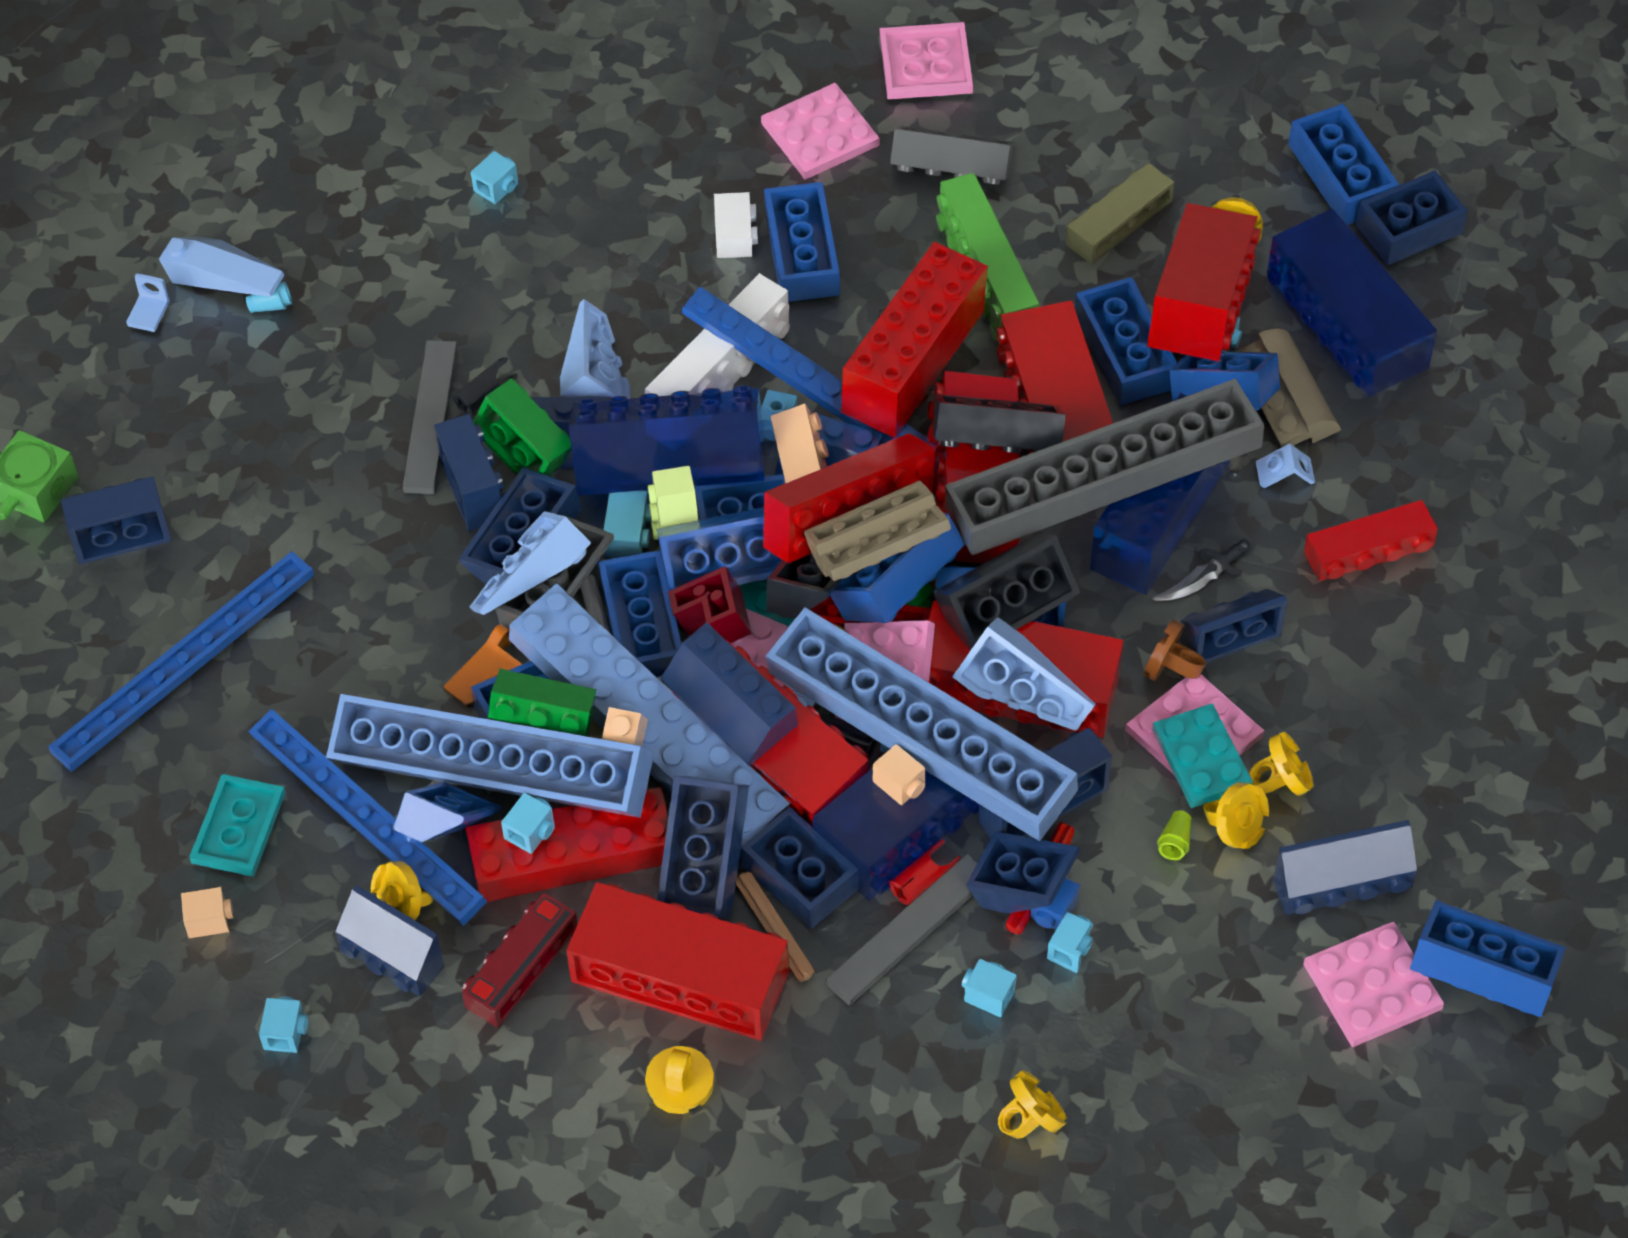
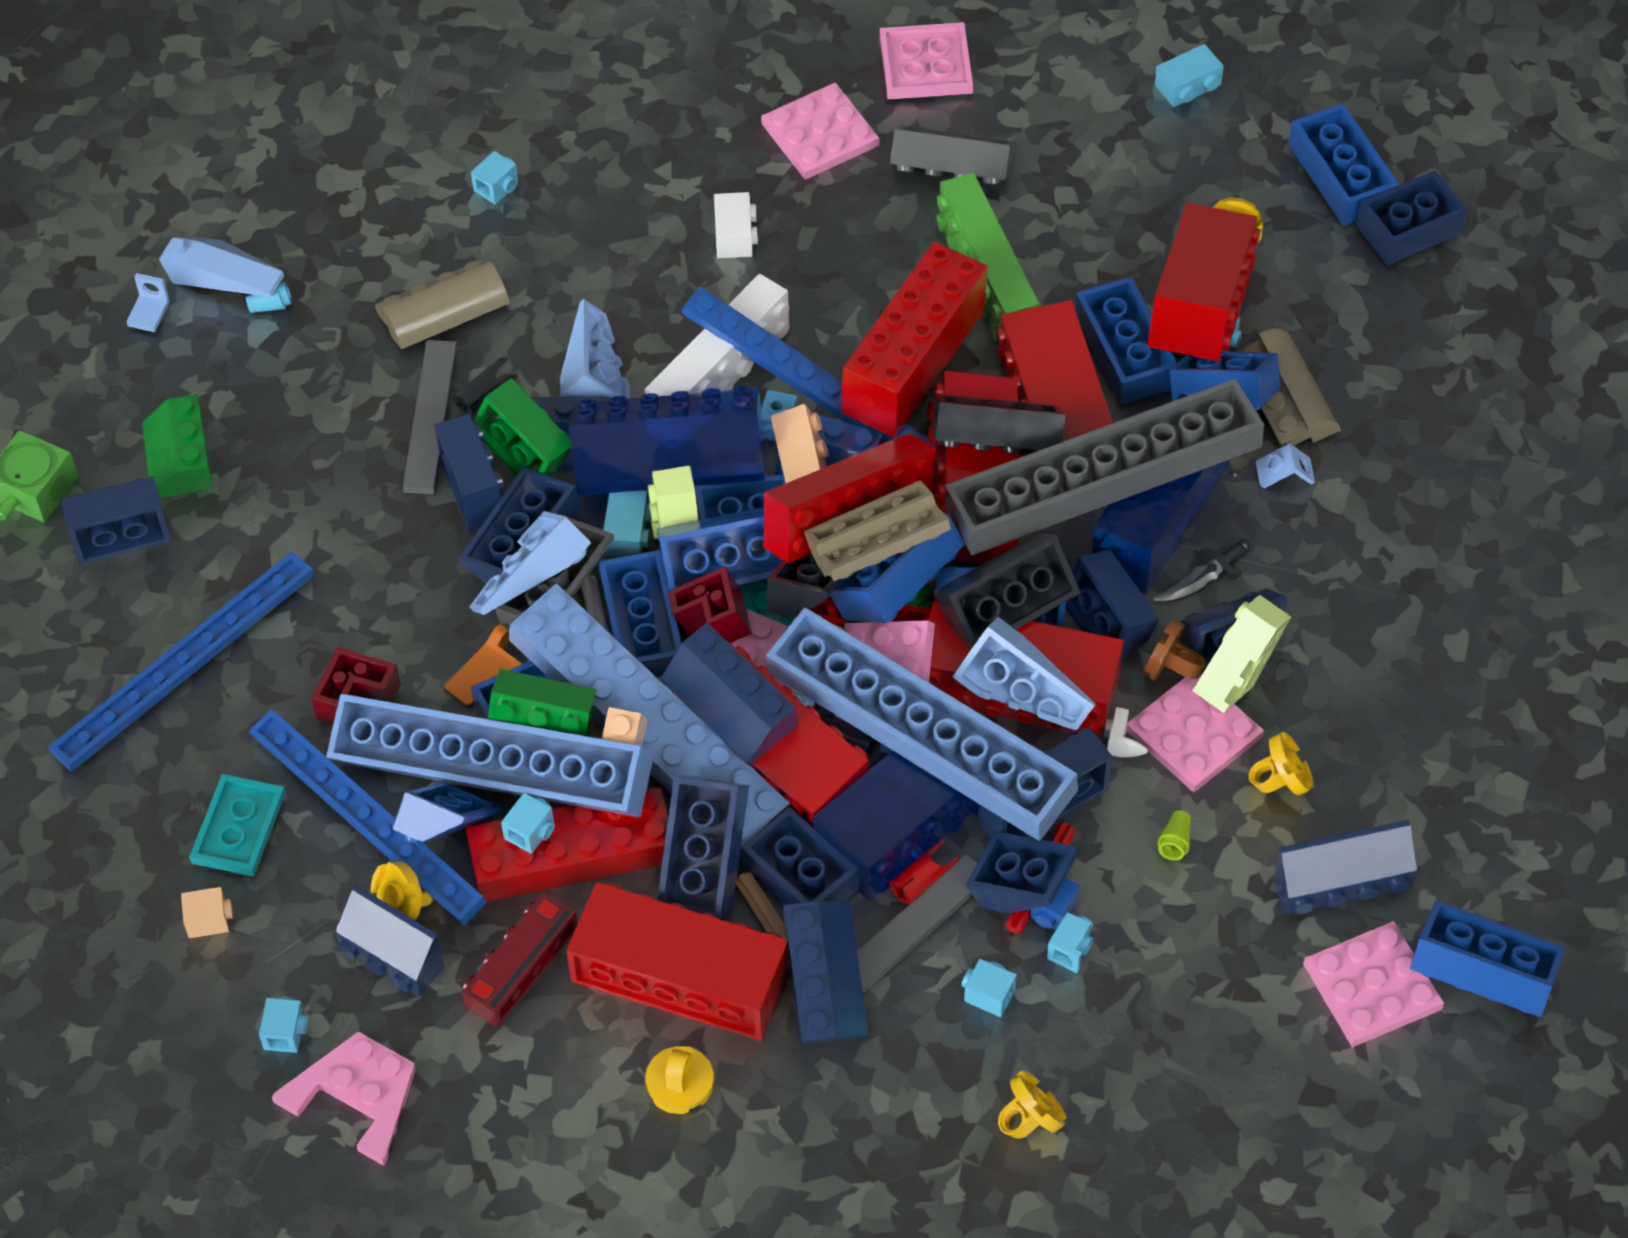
(178, 447): none -> green slope
(354, 676): none -> dark red brick
(362, 1077): none -> bright pink wing
(443, 303): none -> dark tan brick
(802, 241): blue brick -> none
(825, 971): none -> dark blue slope
(899, 775): light nougat brick -> none
(1110, 602): none -> dark blue slope
(1118, 744): none -> white plate
(1119, 213): olive brick -> none
(1189, 75): none -> medium azure brick
(1200, 754): teal plate -> none
(1239, 815): yellow tile -> none
(1242, 653): none -> yellowish green wedge
(1351, 302): clear blue brick -> none
(1370, 540): red brick -> none

